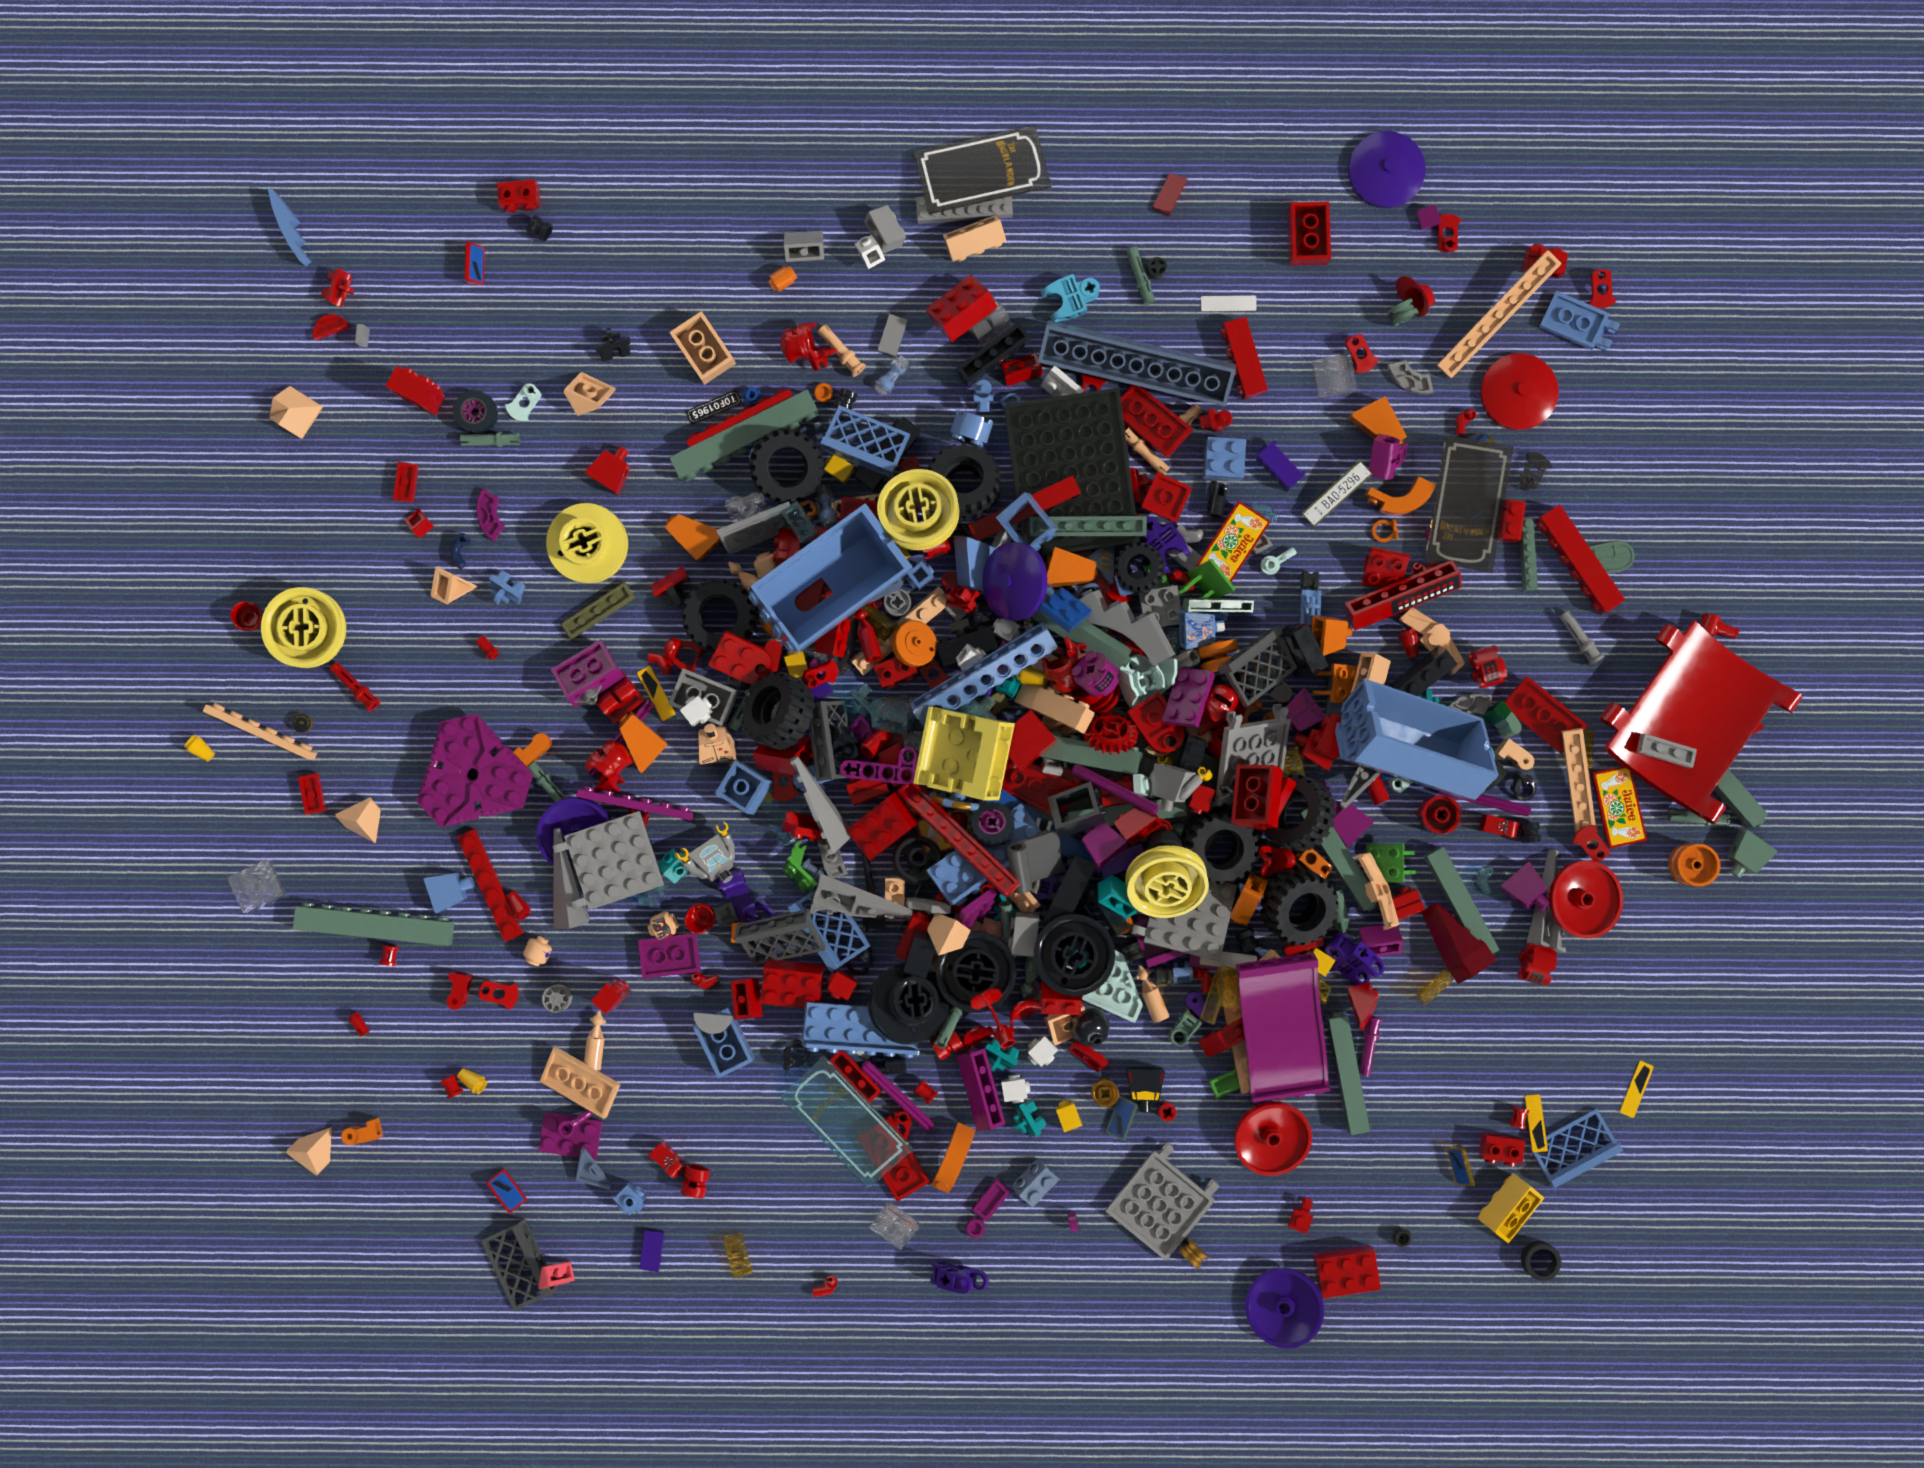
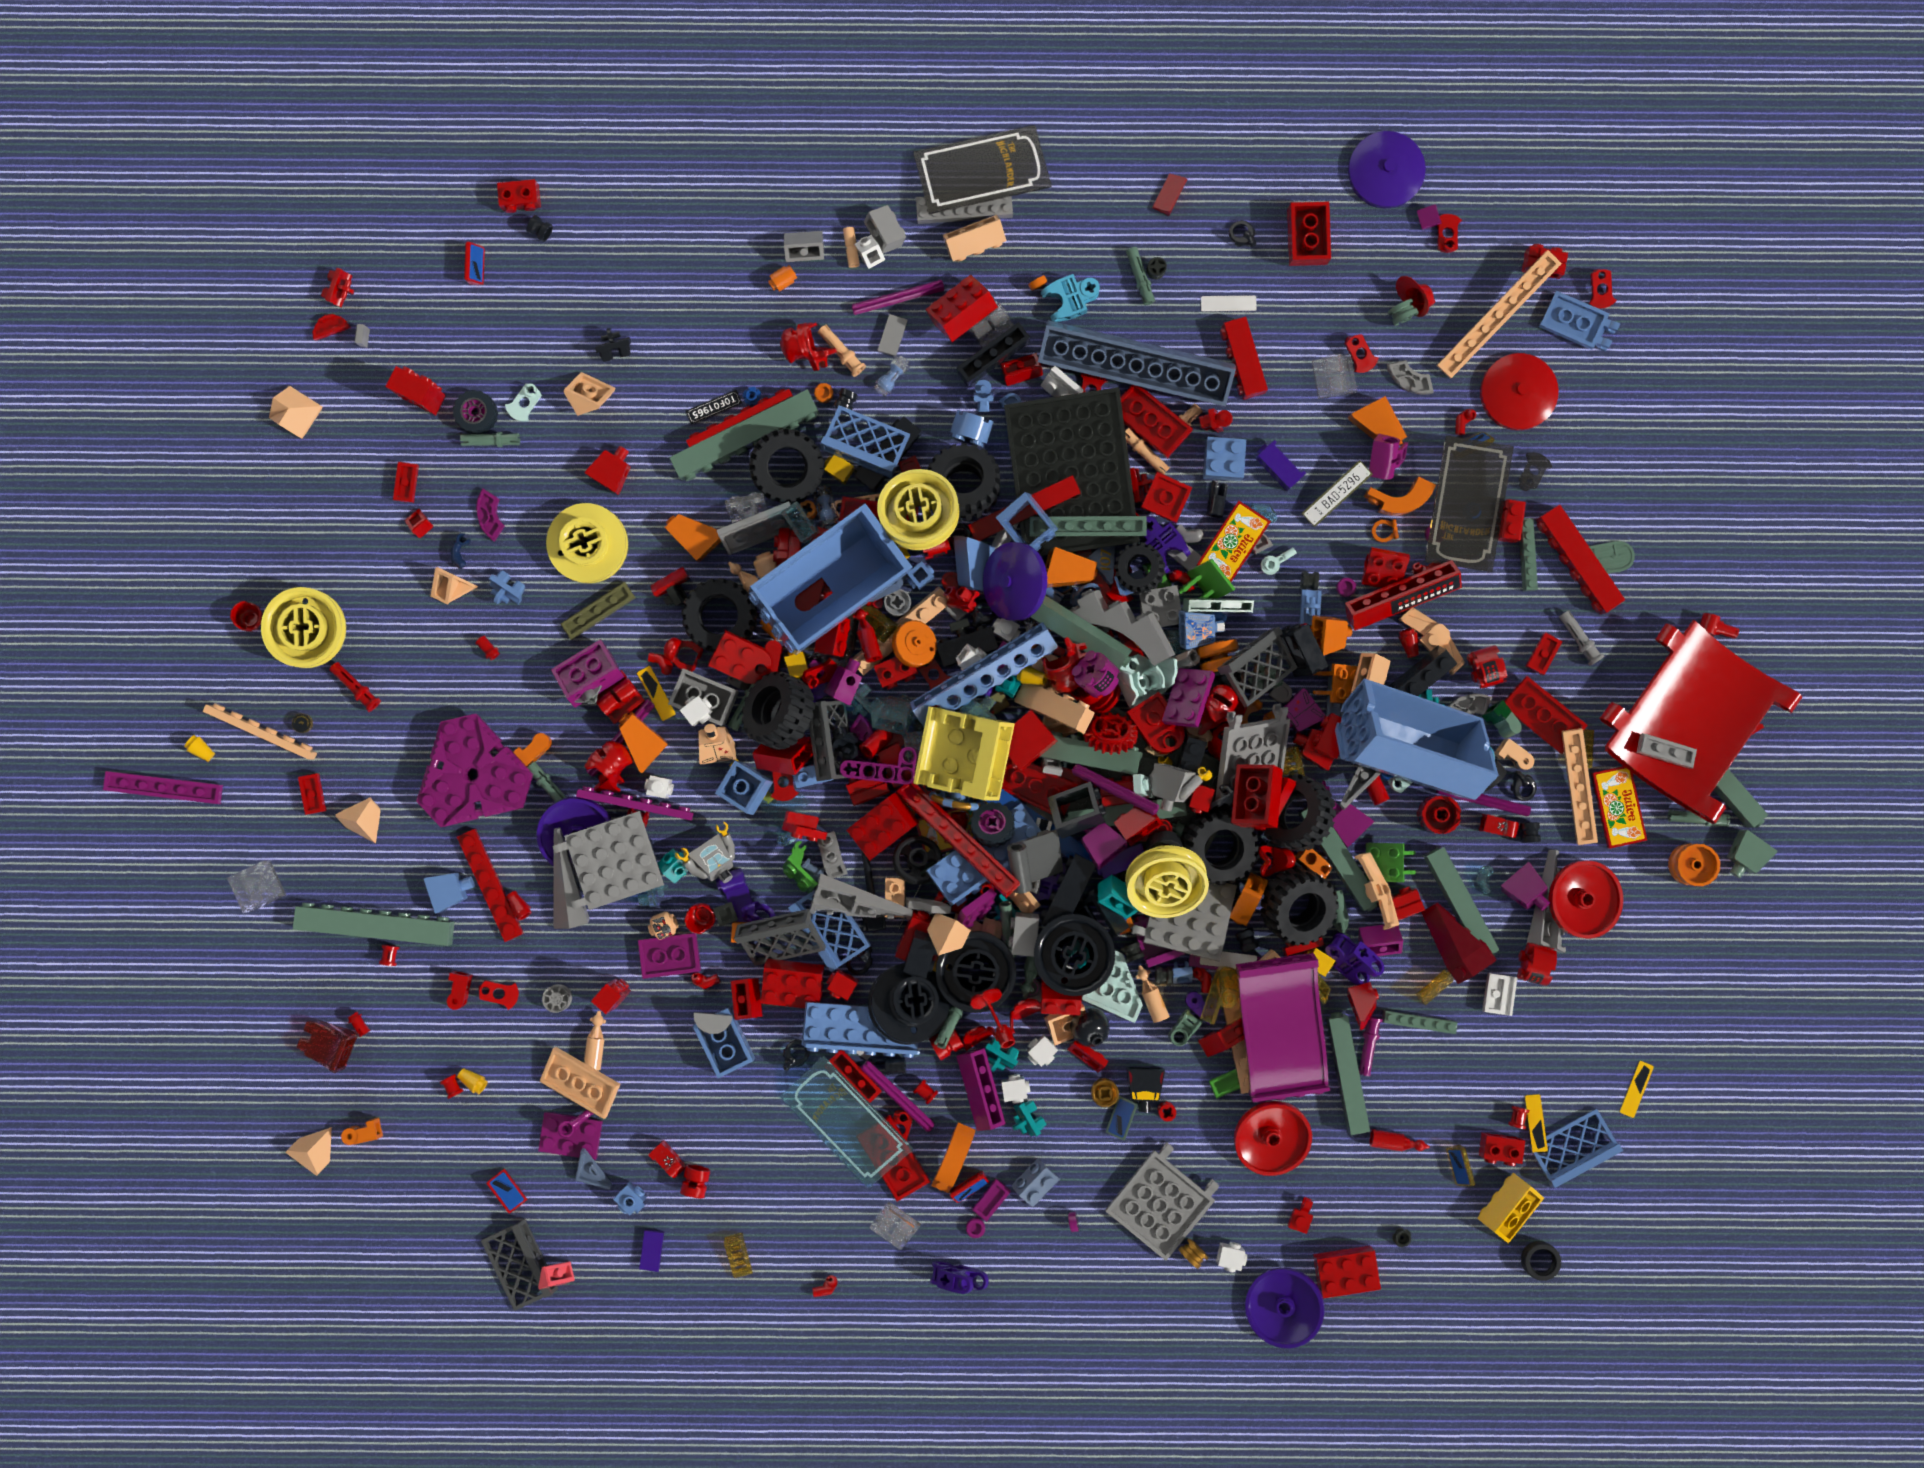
(162, 787): none -> magenta plate
(287, 222): medium blue slope -> none
(328, 1044): none -> clear red hips
(537, 951): light nougat head -> none
(659, 787): none -> white brick
(703, 347): light nougat brick -> none
(823, 810): light grey wedge -> none
(844, 682): none -> magenta torso
(852, 252): none -> light nougat piece
(898, 297): none -> magenta axle
(969, 1187): none -> red slope
(1037, 283): none -> orange tile
(1065, 610): blue plate -> none
(1068, 1115): yellow brick -> none
(1231, 1256): none -> white brick
(1248, 237): none -> black piece
(1346, 587): none -> magenta tile
(1394, 1141): none -> red wheel
(1420, 1022): none -> sand green piece
(1499, 994): none -> white plate
(1543, 653): none -> red plate
(1587, 833): red piece -> none

